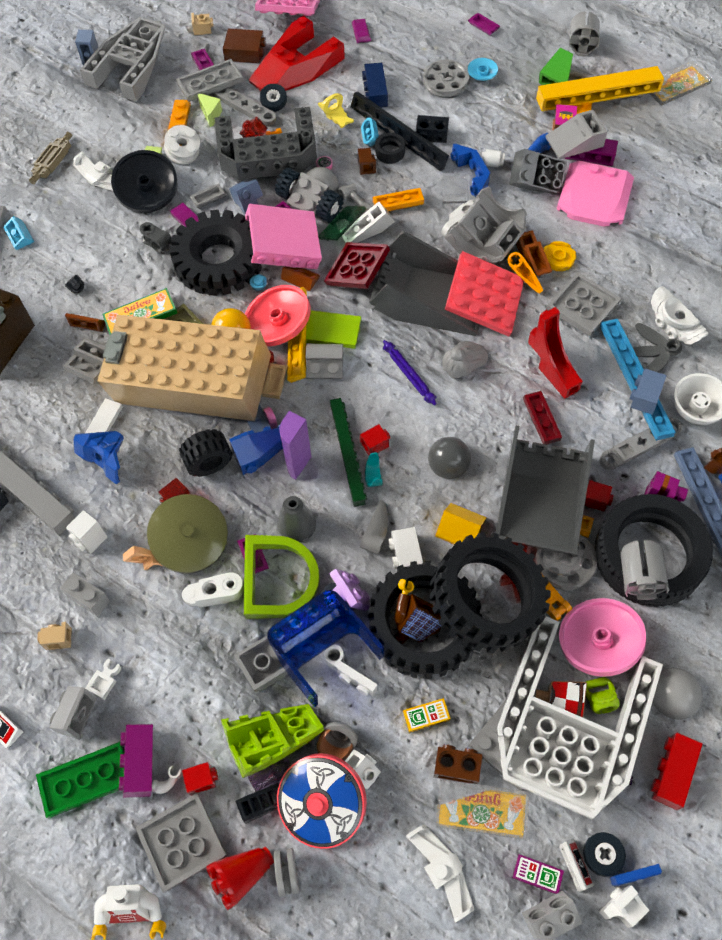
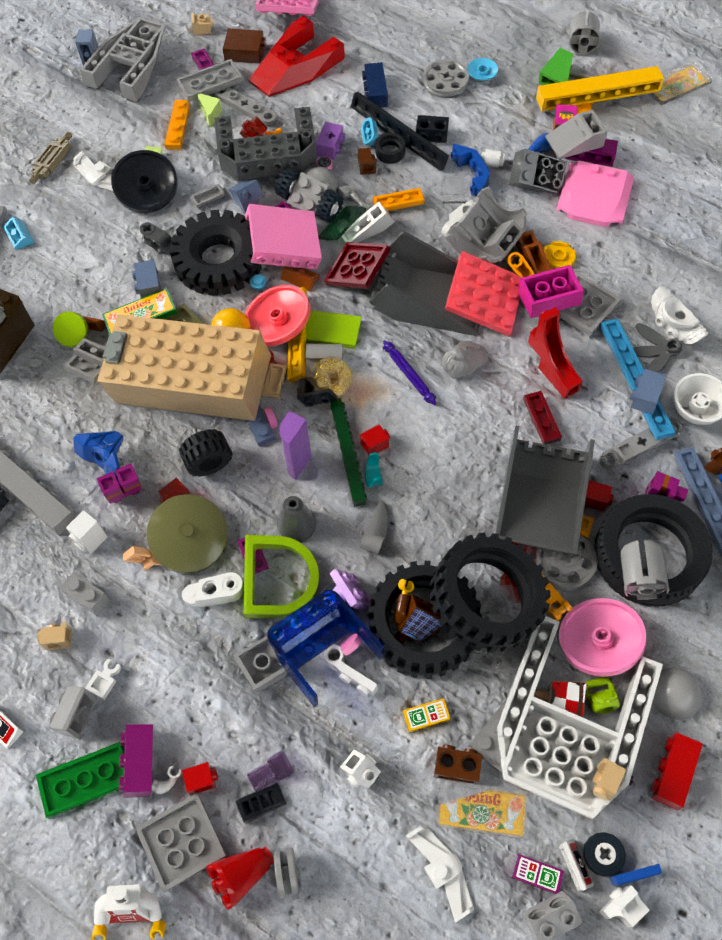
(70, 328): none -> lime tile
(73, 282): black tile -> none
(105, 416): white tile -> none
(116, 490): none -> magenta hips
(146, 277): none -> sand blue brick
(181, 135): white wheel -> none
(182, 213): magenta tile -> none
(256, 449): blue wedge -> none
(270, 737): lime wedge -> none
(276, 91): black bush -> none
(309, 397): none -> black bracket
(321, 801): dish -> none
(330, 140): none -> medium lavender brick
(330, 365): none -> clear yellow brick
(335, 112): light yellow hair -> none
(337, 740): piece -> none
(350, 644): none -> bright pink tile
(361, 30): magenta tile -> none
(405, 547): white hinge -> none
(449, 457): dark grey piece -> none
(459, 523): yellow slope -> none
(483, 24): magenta tile -> none
(549, 290): none -> dark pink brick
(607, 779): none -> tan brick

